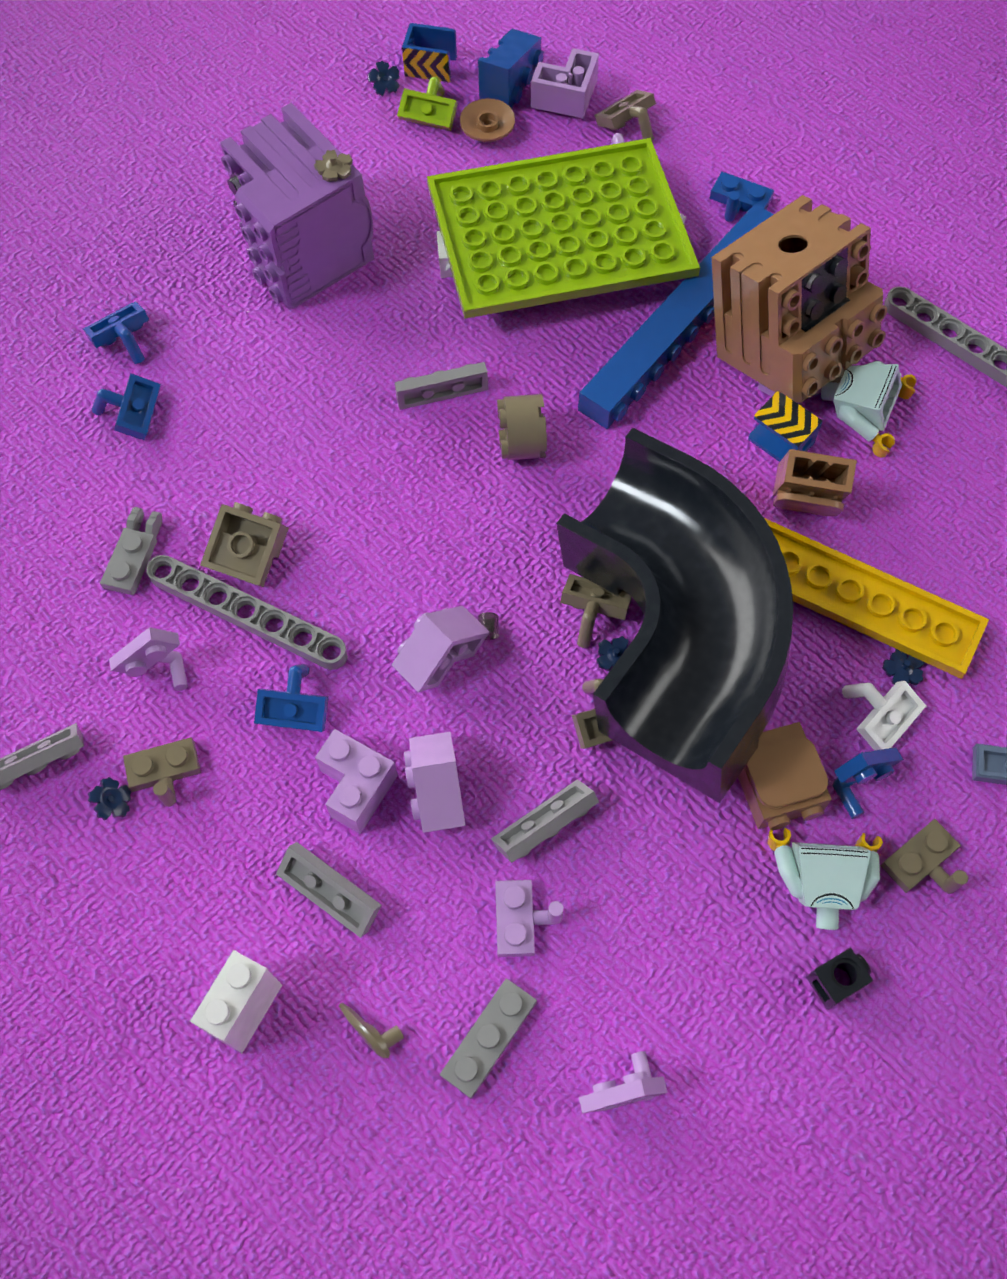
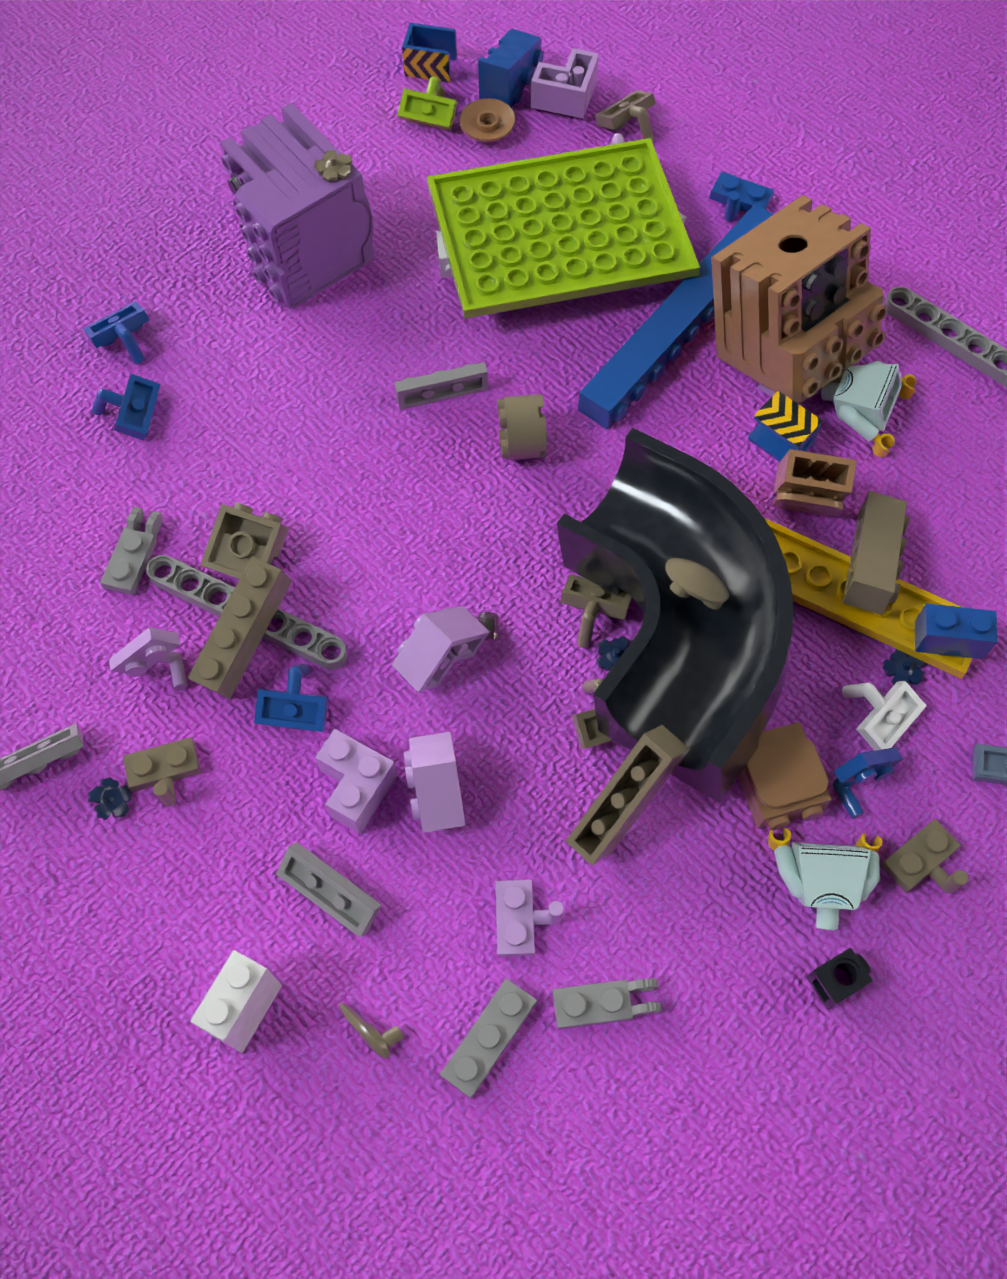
(240, 628): none -> dark tan brick
(384, 78): dark blue plant -> none
(545, 821): light grey plate -> none
(602, 1003): none -> light grey hinge
(627, 794): none -> dark tan brick
(637, 1088): lavender plate -> none
(698, 581): none -> dark tan dish
(876, 553): none -> dark tan brick
(955, 631): none -> blue brick

